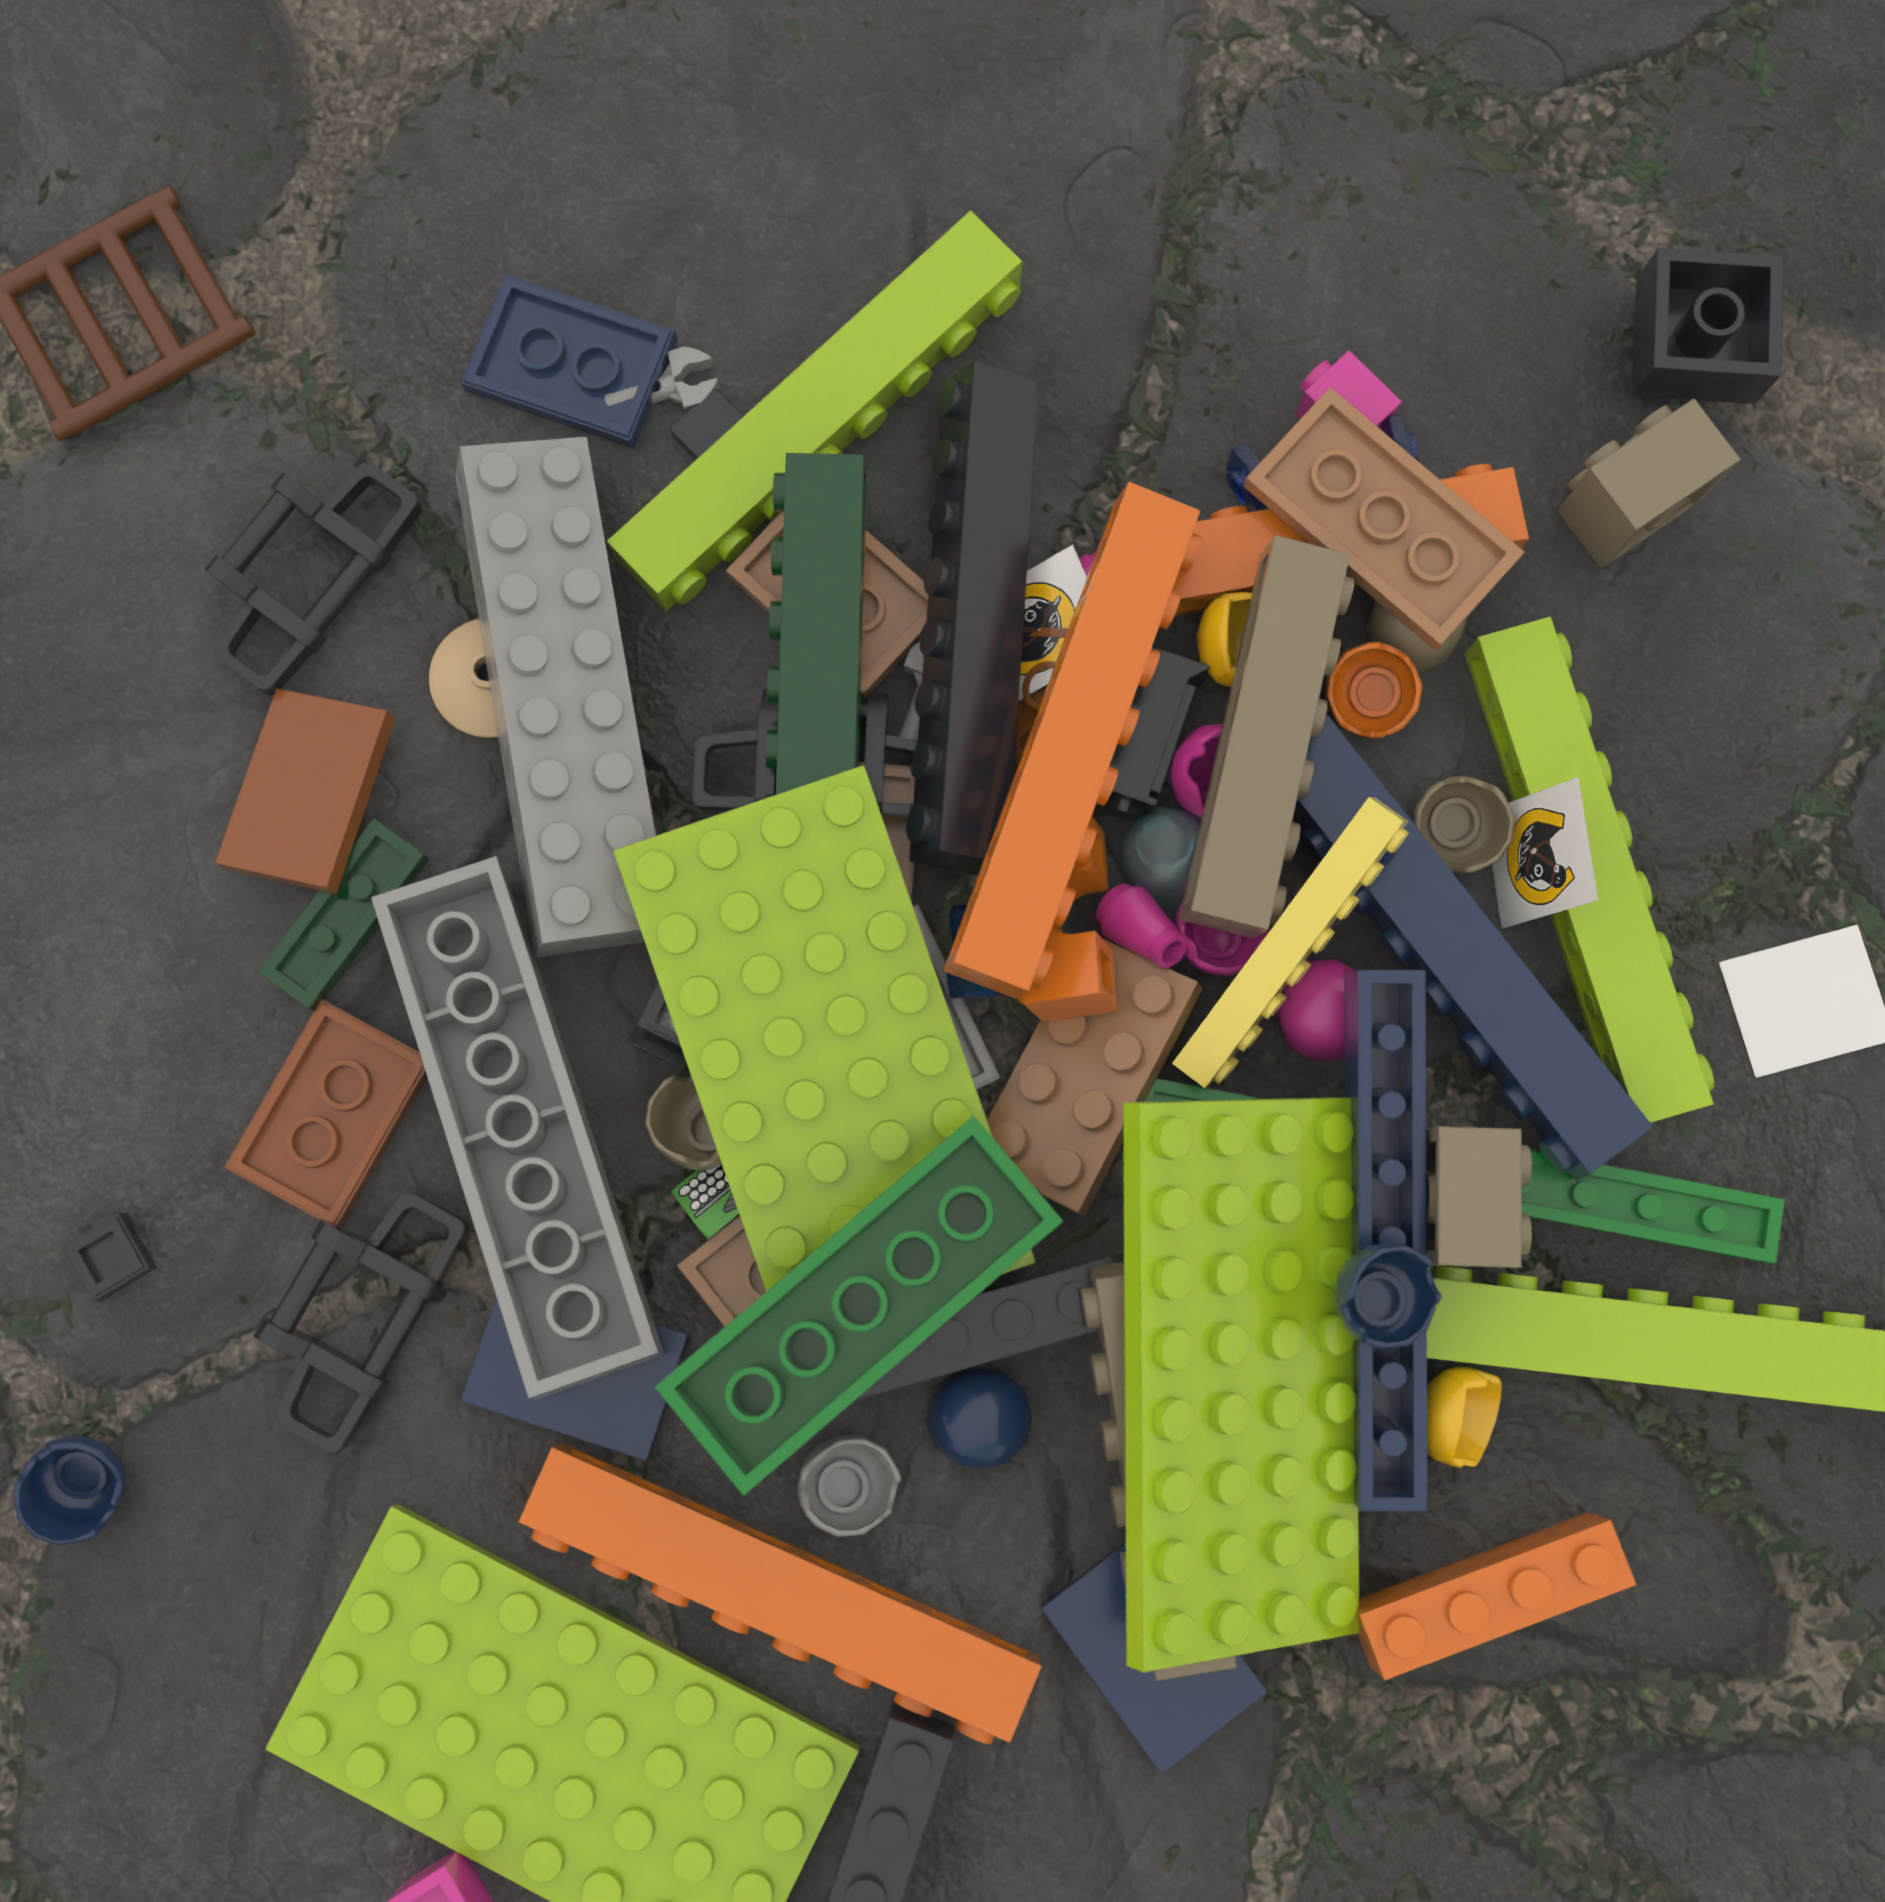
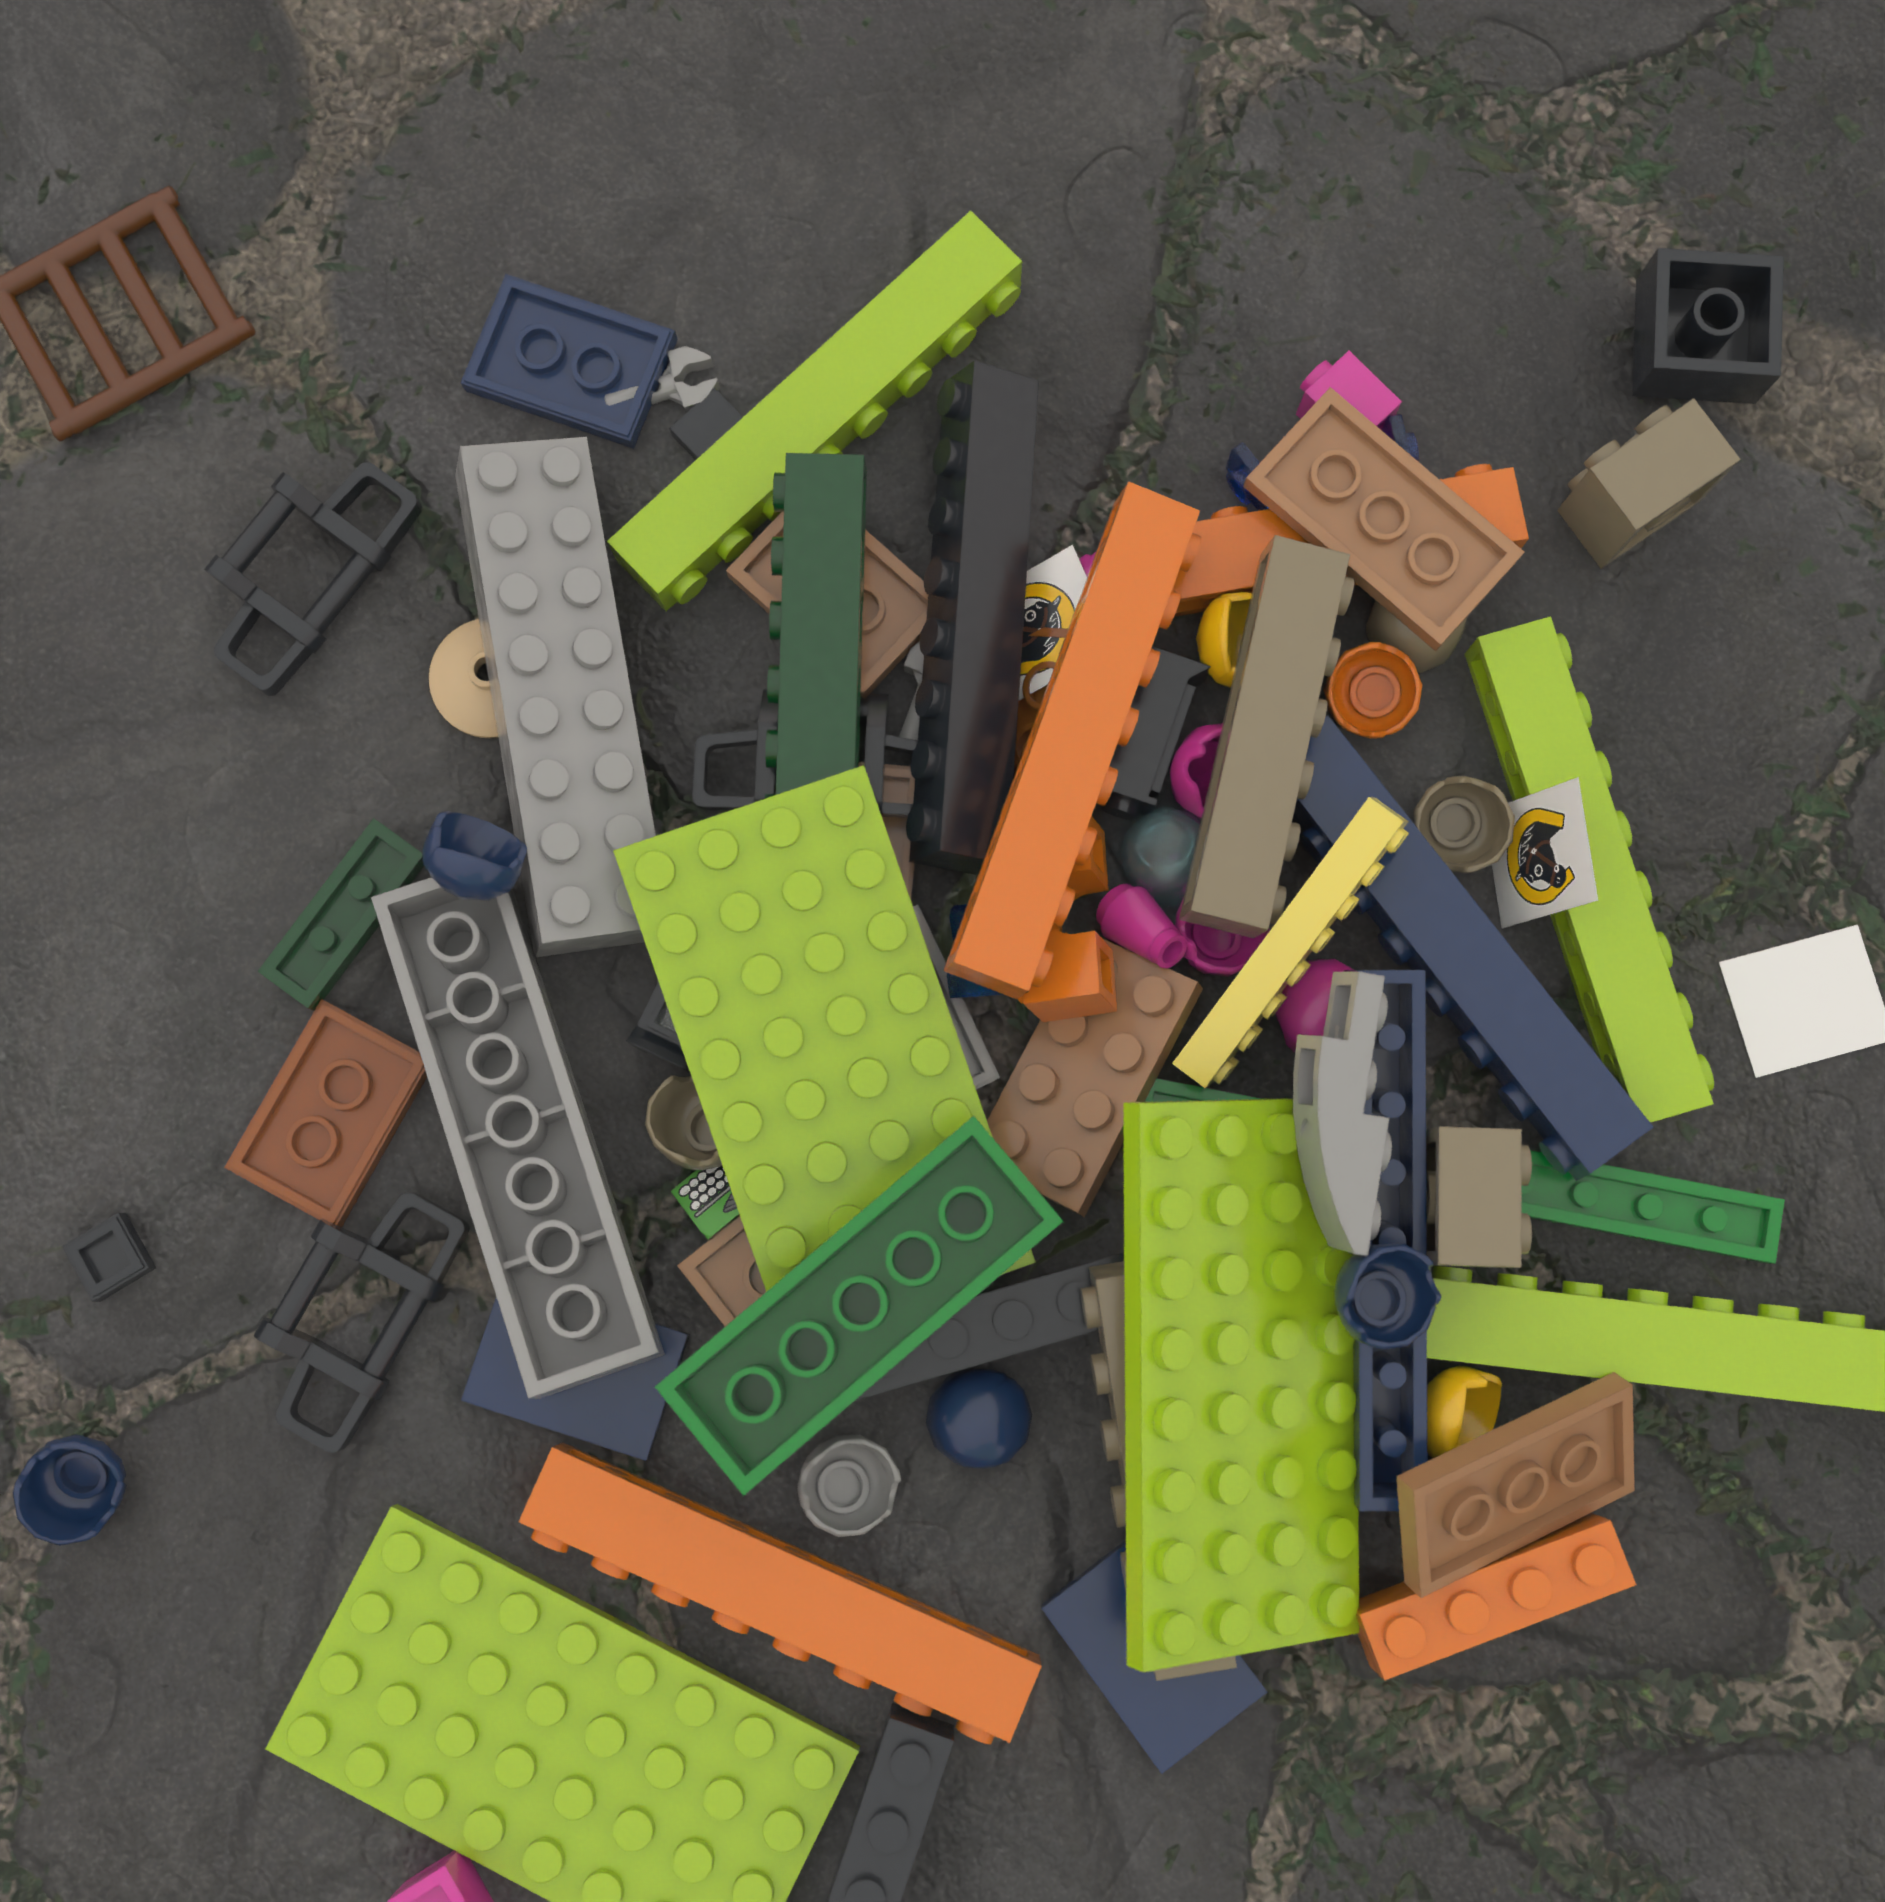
(306, 790): dark orange tile -> none
(472, 856): none -> dark blue hair
(1335, 1141): none -> light grey slope
(1516, 1484): none -> medium nougat plate

